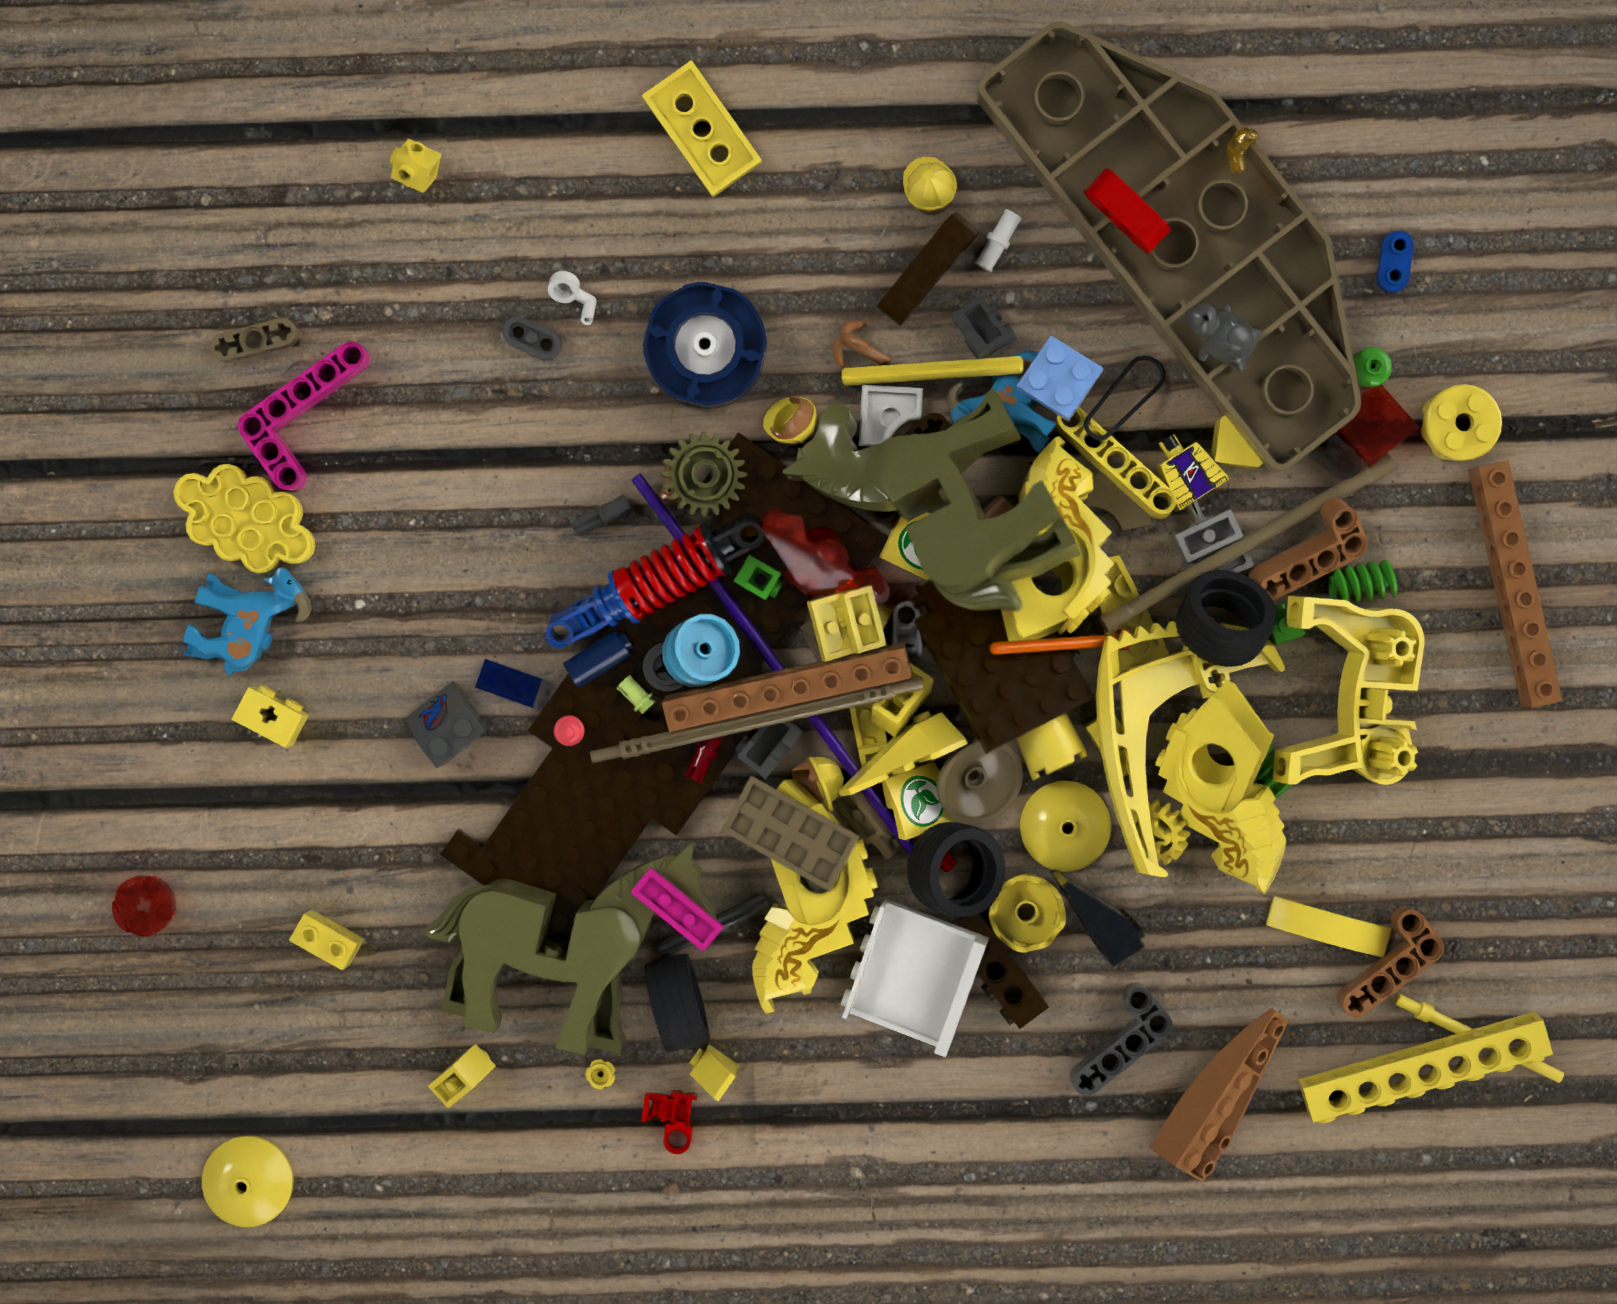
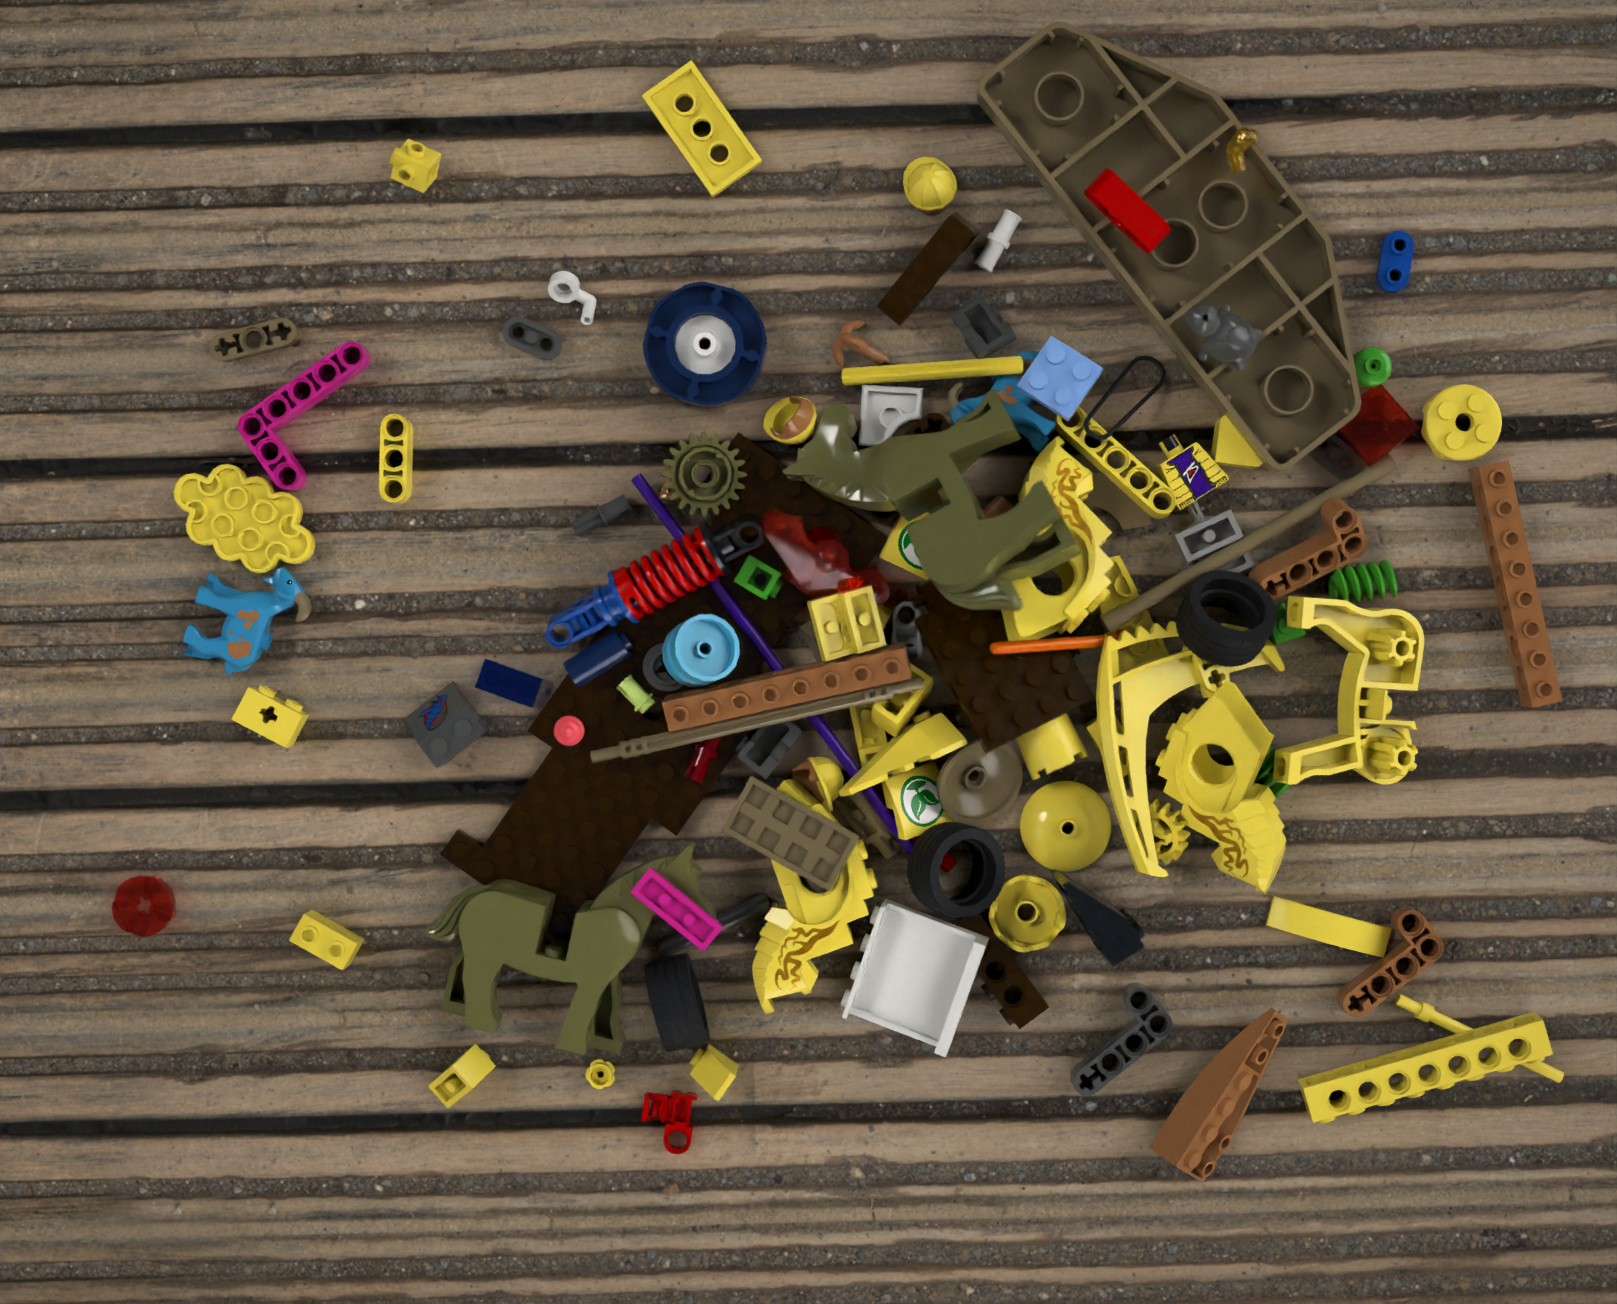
(260, 1167): light yellow dish -> none
(389, 445): none -> light yellow beam

